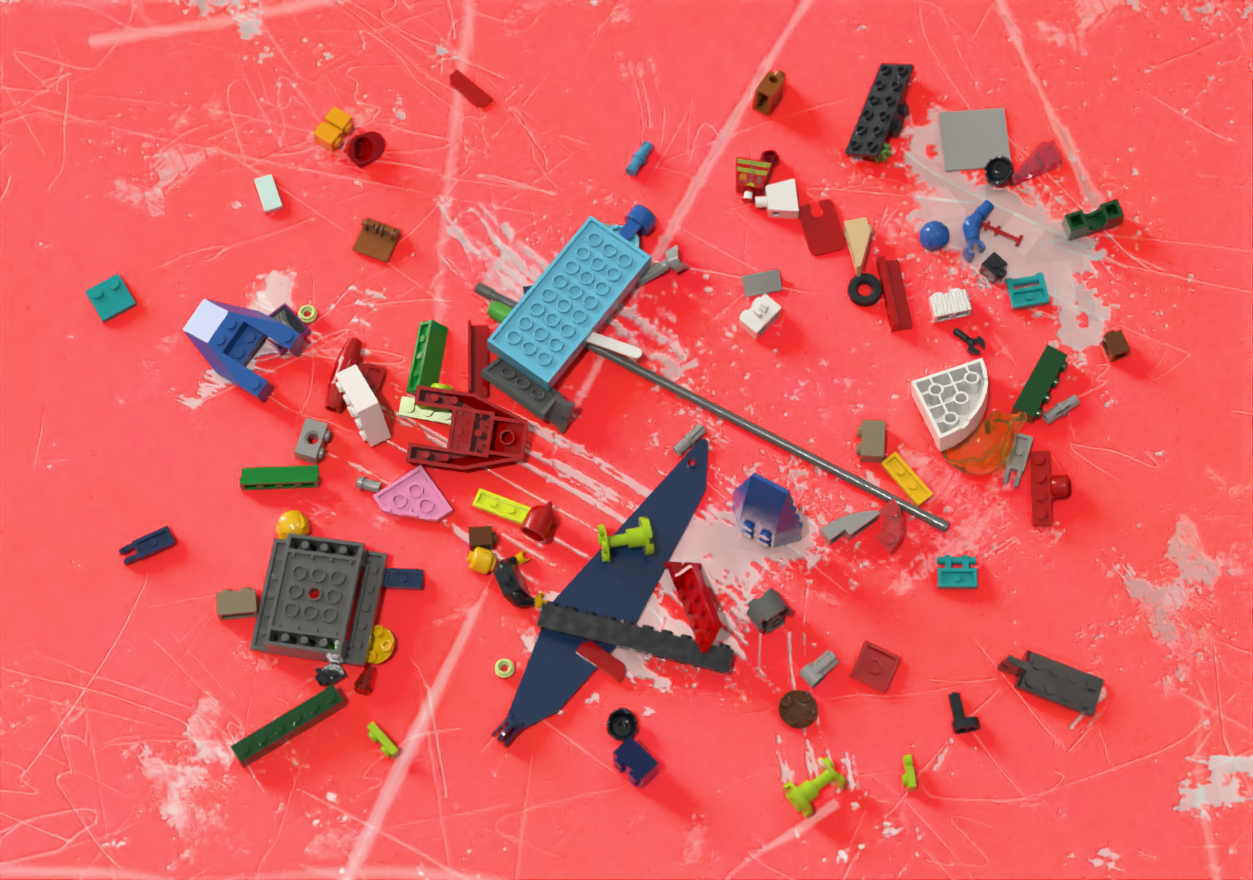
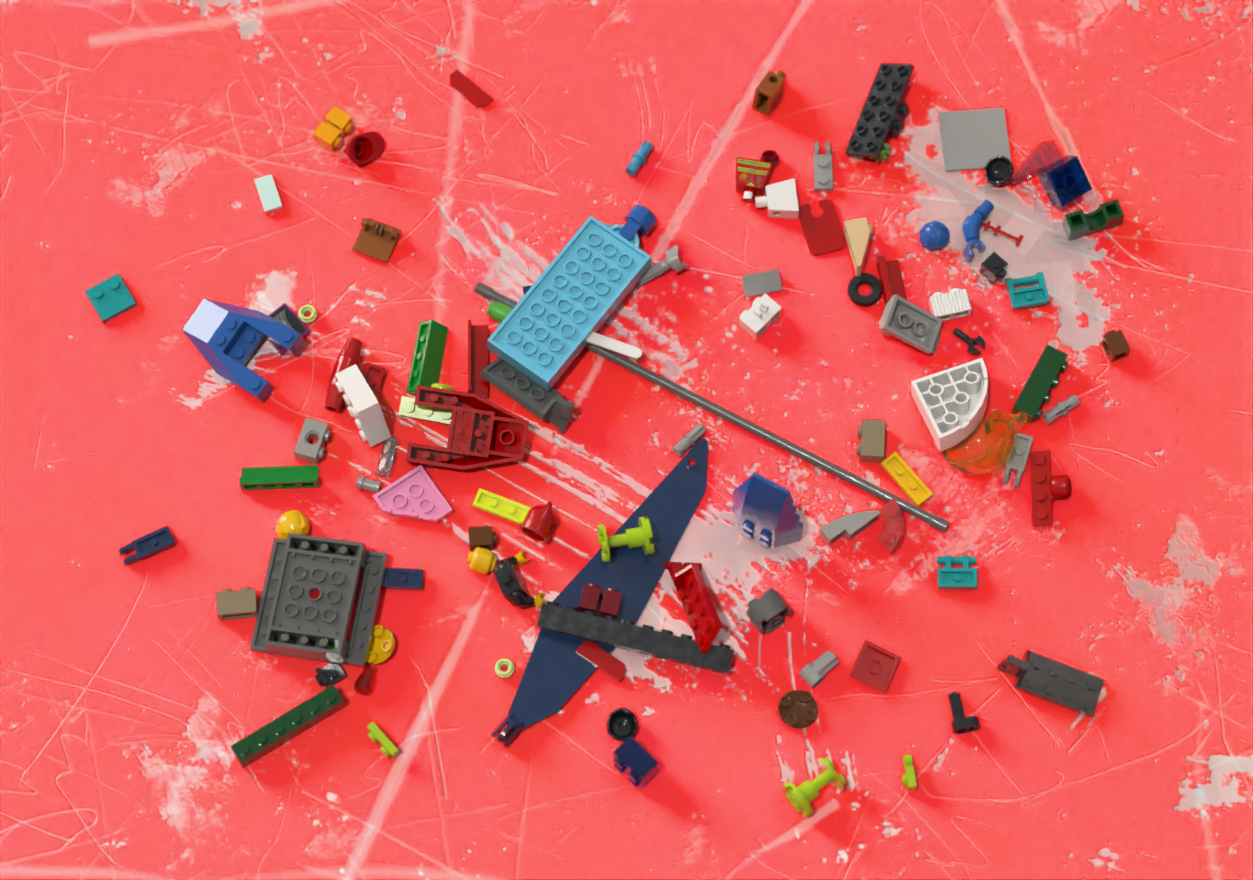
(386, 457): none -> clear light blue slope
(590, 598): none -> dark red piece
(822, 169): none -> light grey hinge
(911, 324): none -> light grey slope
(1064, 181): none -> clear blue brick

